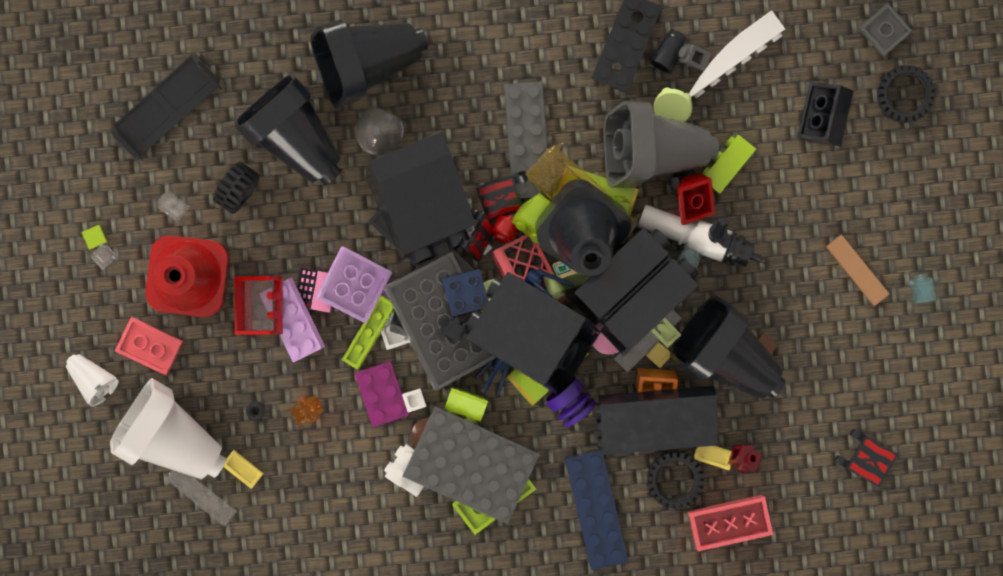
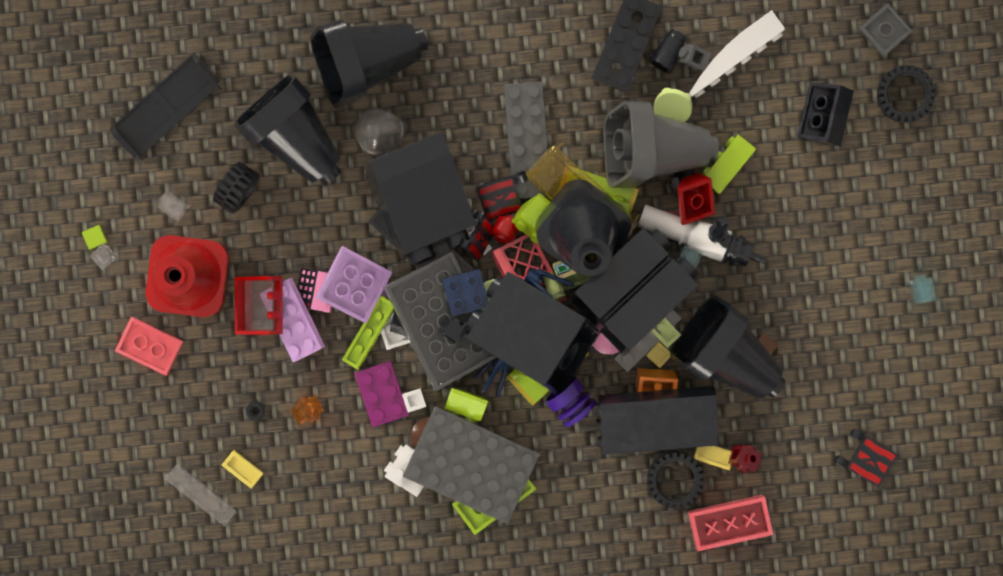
(91, 379): white cone -> none
(165, 435): white cone -> none
(596, 509): dark blue plate -> none
(857, 270): medium nougat tile -> none

